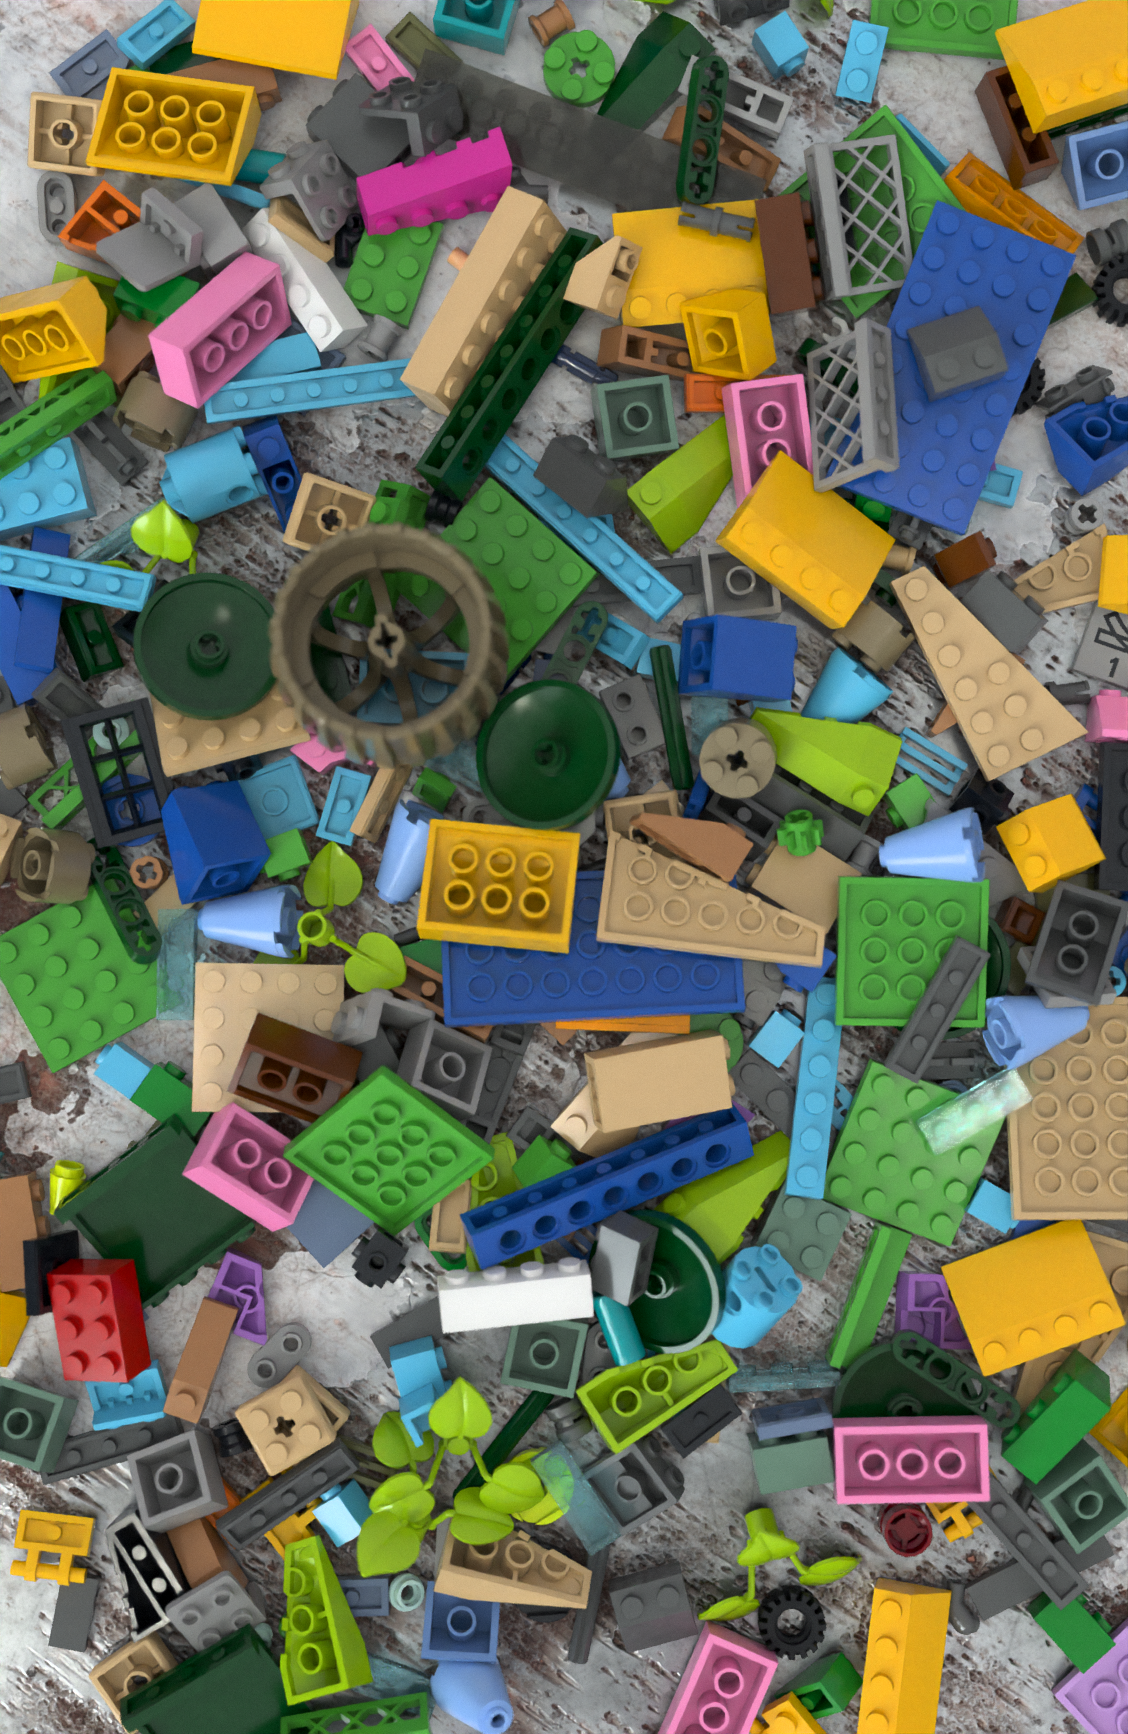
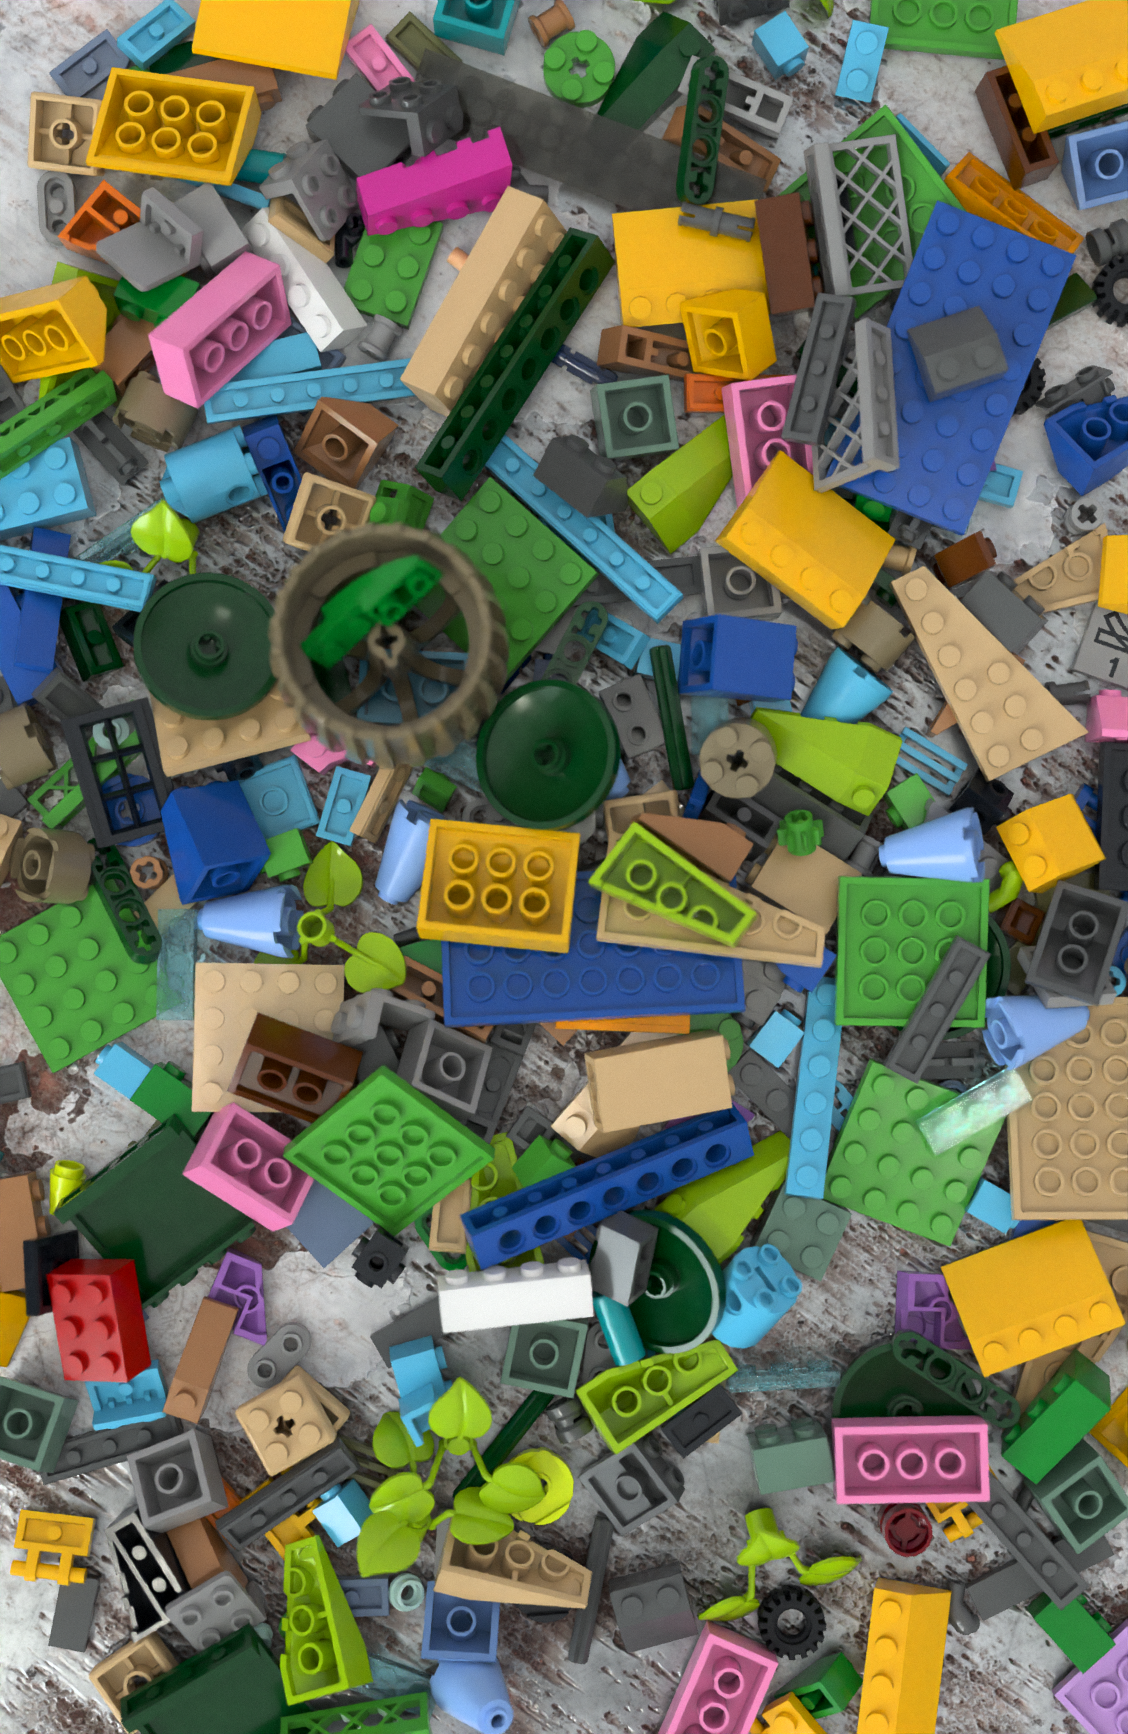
(231, 1437): black wheel -> none
(345, 439): none -> medium nougat slope
(373, 598): none -> green slope
(442, 508): black wheel -> none
(575, 1497): clear light blue plate -> none
(603, 277): tan slope -> none
(665, 884): none -> lime wedge
(791, 1418): sand blue tile -> none
(819, 369): none -> dark grey plate
(868, 1294): bright green fence -> none
(1009, 887): none -> lime arm

